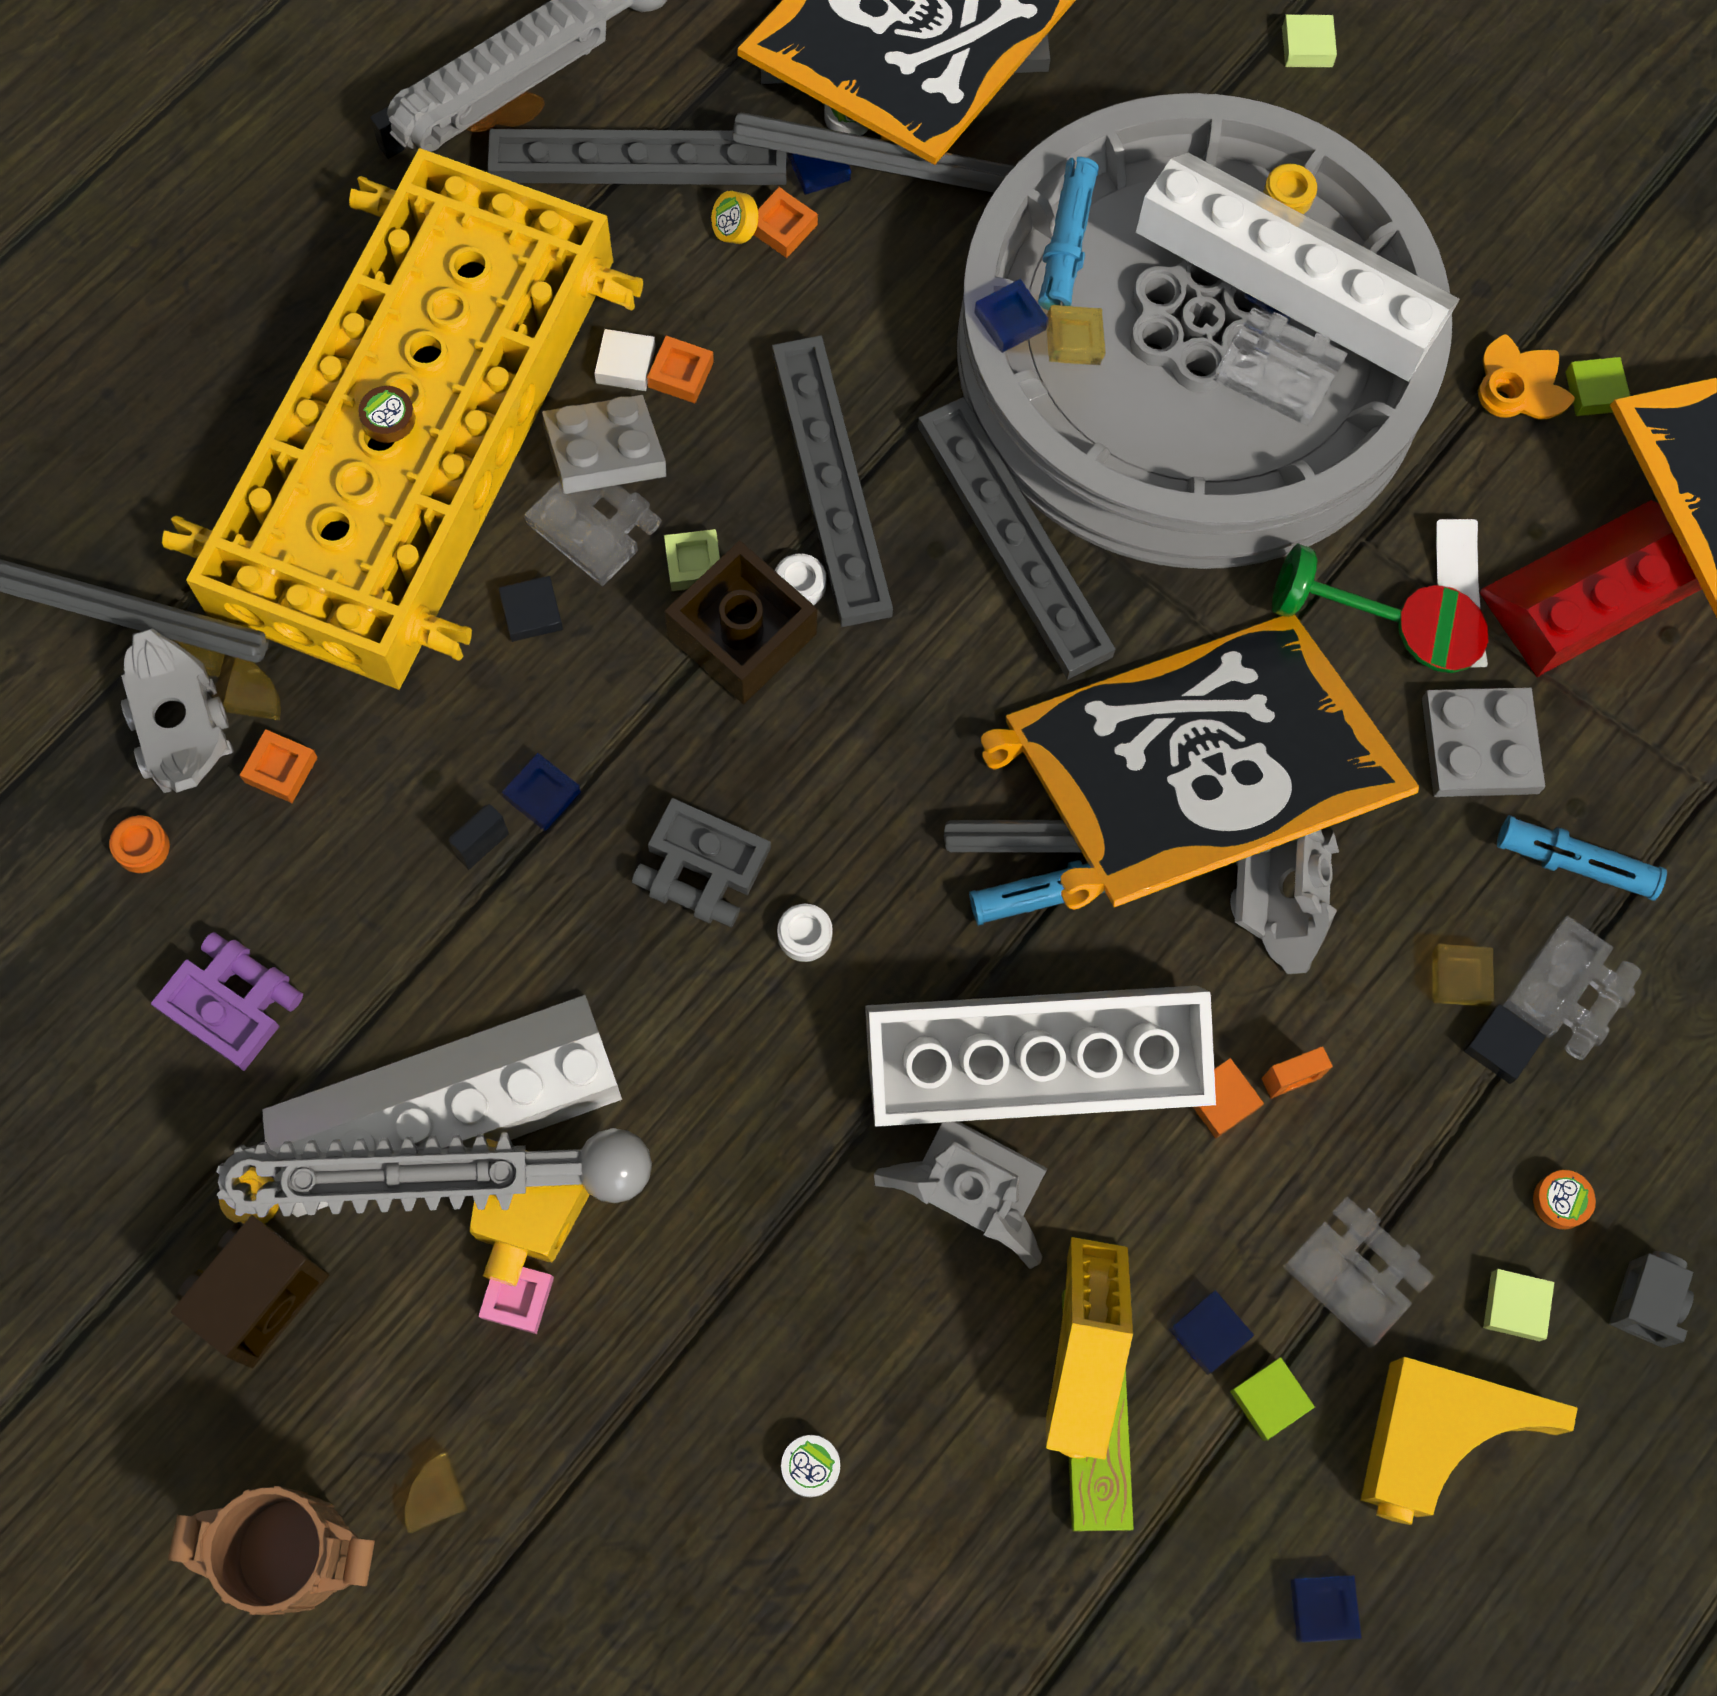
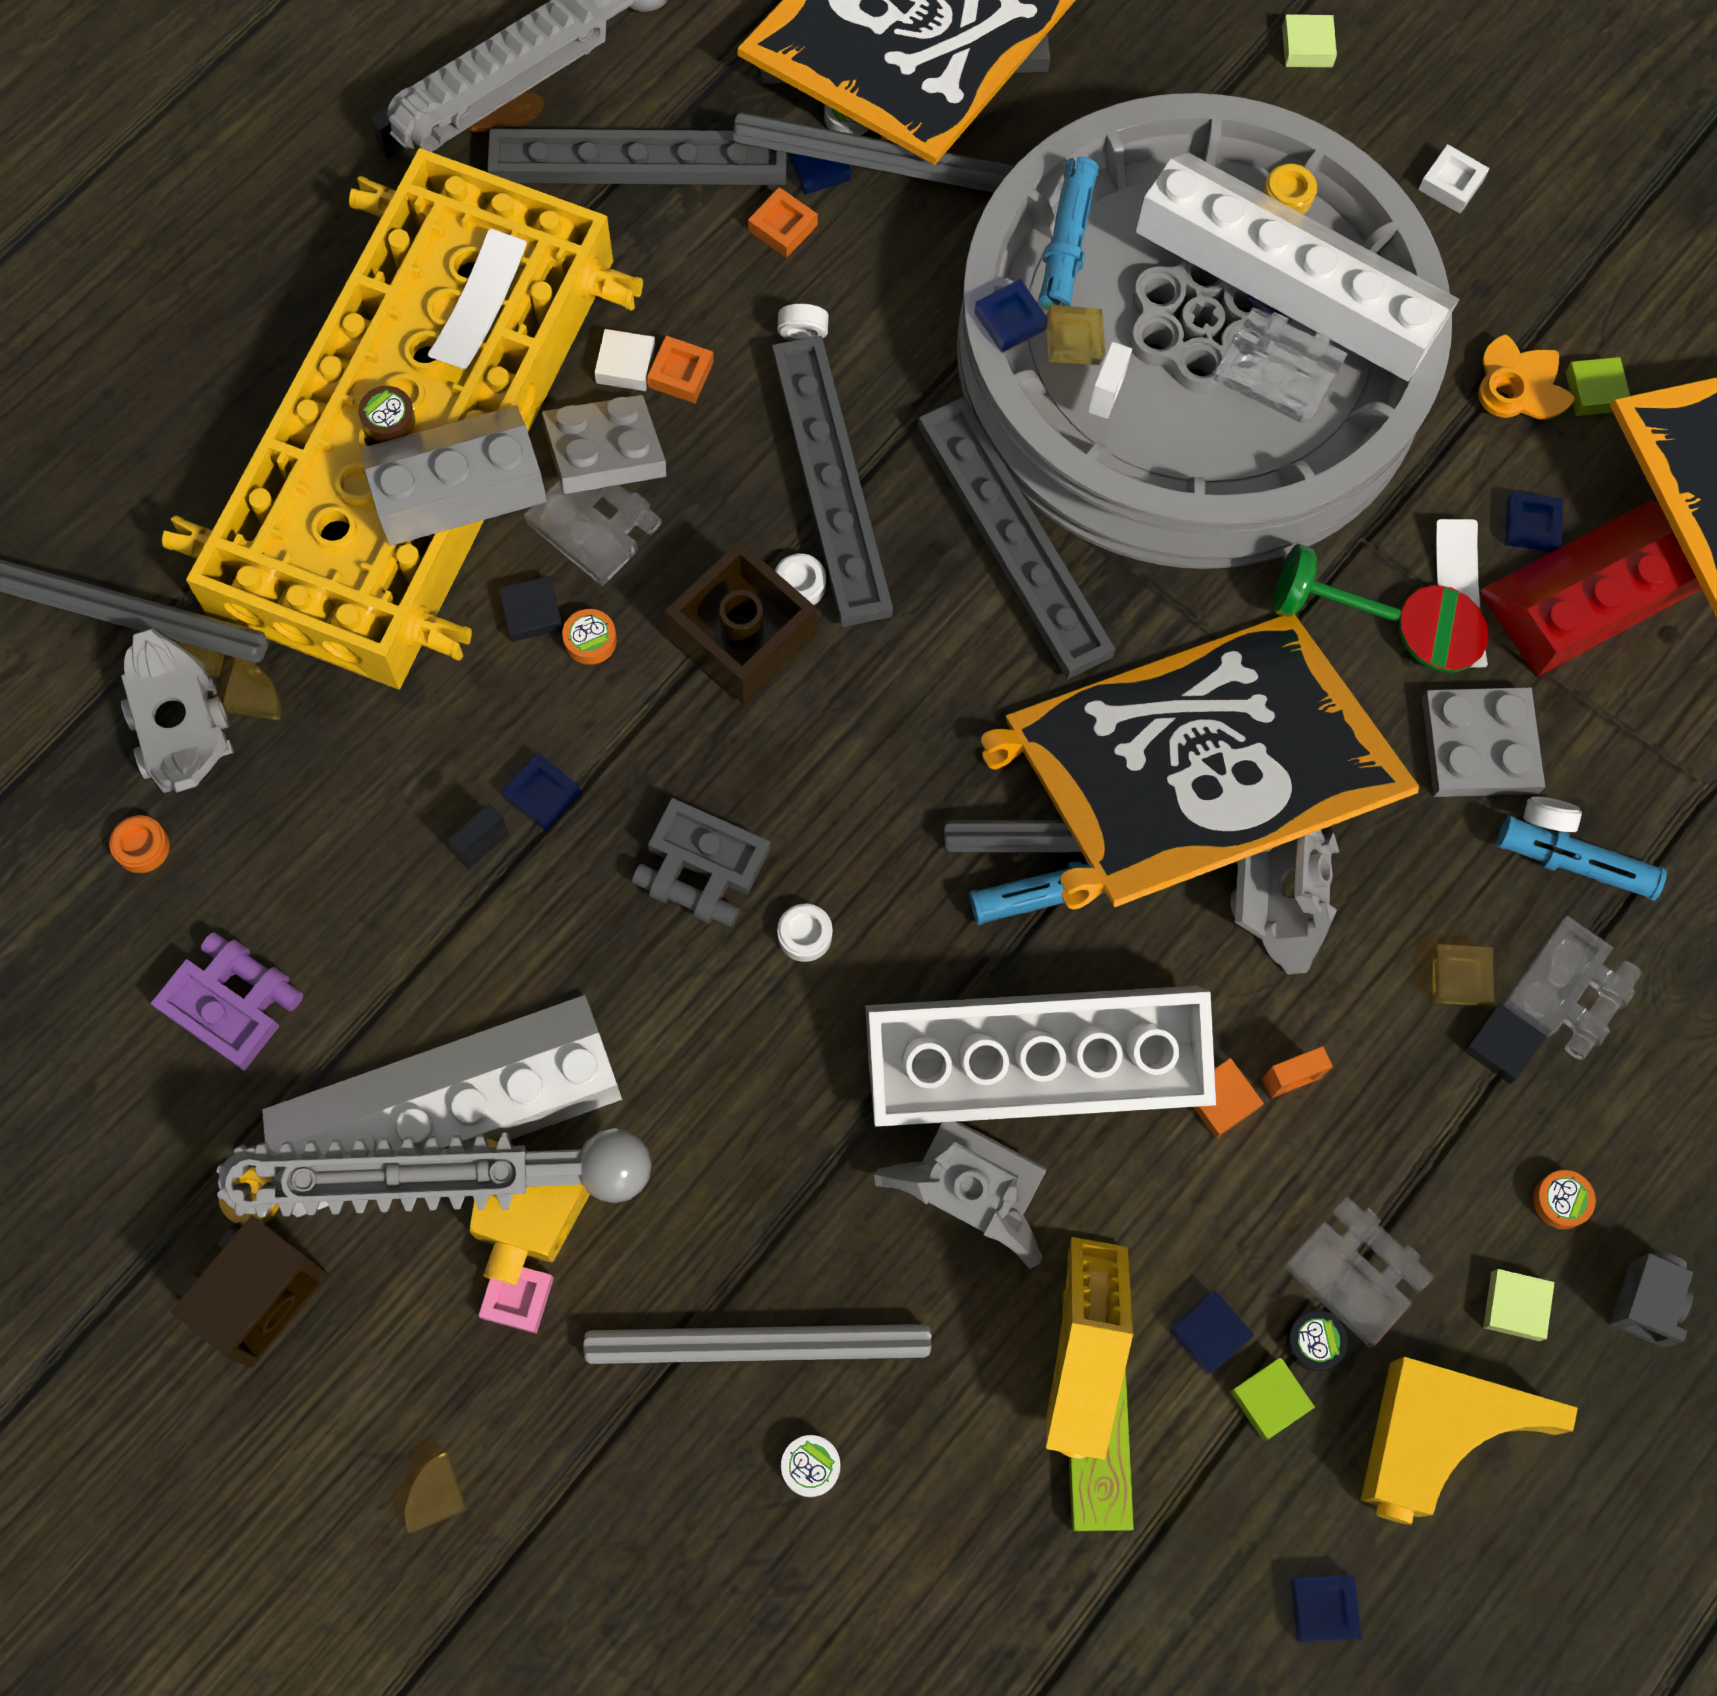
(272, 1551): medium nougat container -> none
(278, 766): orange tile -> none
(453, 475): none -> light grey slope
(479, 299): none -> white sticker
(589, 636): none -> tile
(690, 556): yellowish green tile -> none
(734, 217): yellow tile -> none
(757, 1343): none -> light grey axle
(802, 322): none -> white tile
(1110, 380): none -> white tile
(1316, 1341): none -> tile
(1453, 179): none -> white tile
(1534, 521): none -> clear blue tile
(1552, 814): none -> white tile

